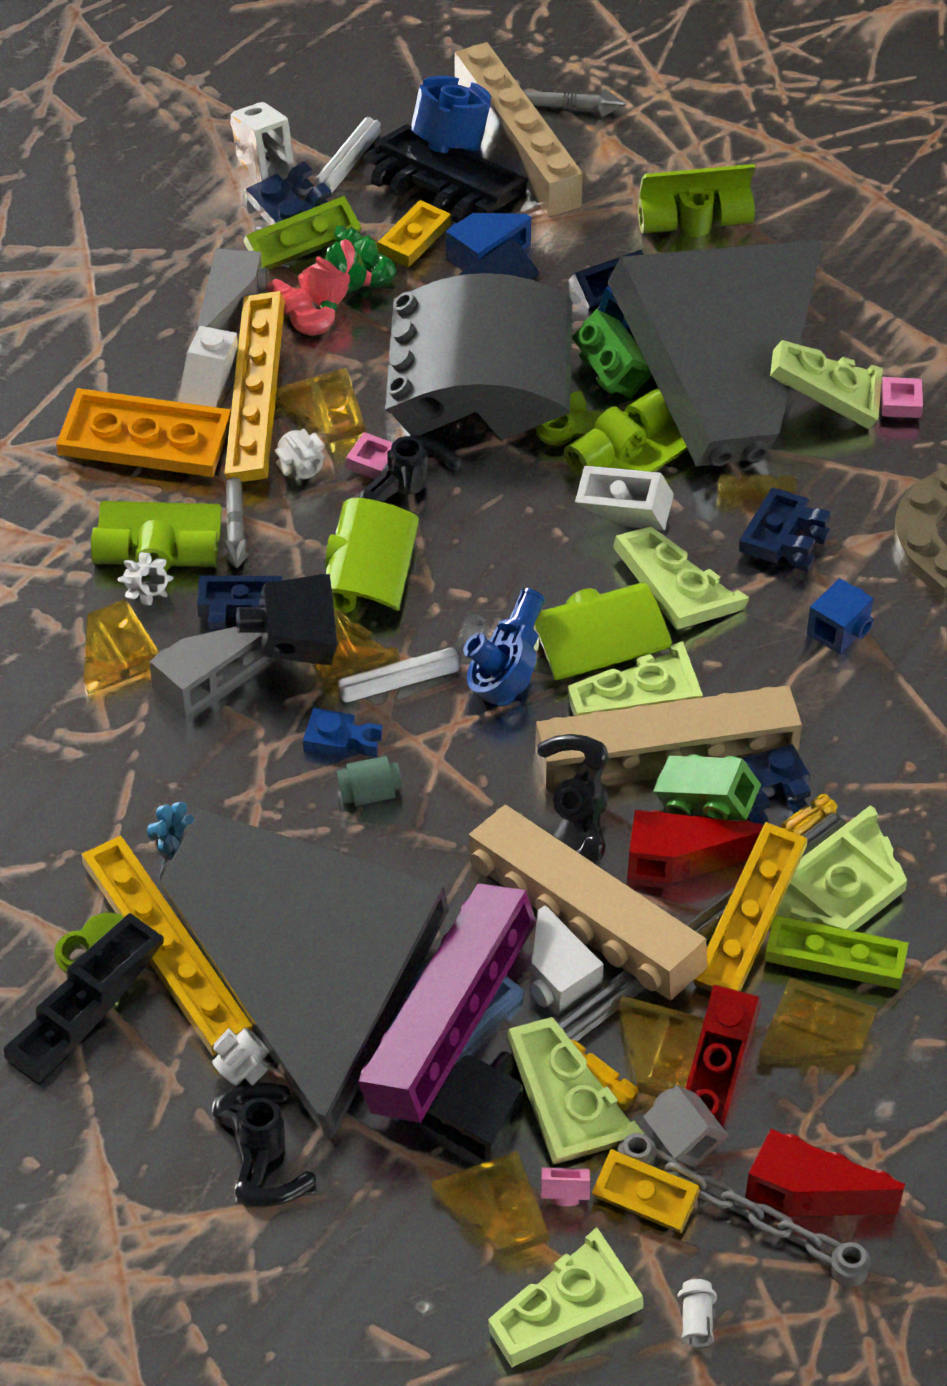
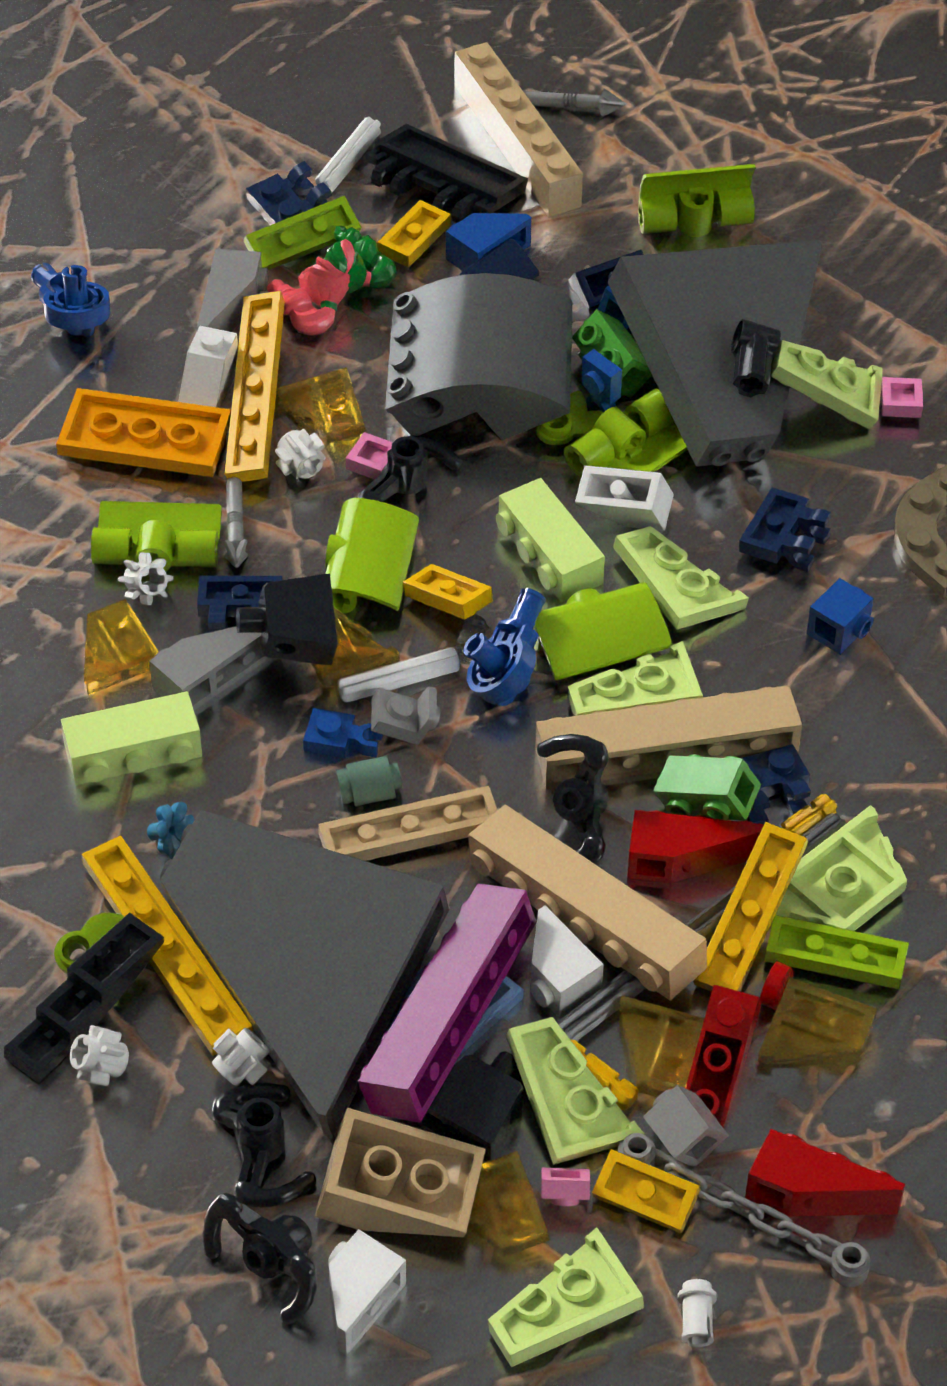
(71, 300): none -> blue pin
(99, 1055): none -> white gear
(131, 738): none -> yellowish green brick
(262, 133): white torso -> none
(267, 1248): none -> black piece
(362, 1285): none -> white slope
(398, 1178): none -> tan slope
(404, 716): none -> light grey bracket
(409, 825): none -> tan plate
(448, 591): none -> yellow plate
(450, 114): blue brick -> none
(550, 539): none -> yellowish green brick
(601, 380): none -> blue plate
(753, 485): clear yellow axle -> none
(754, 350): none -> black piece
(775, 984): none -> red tile

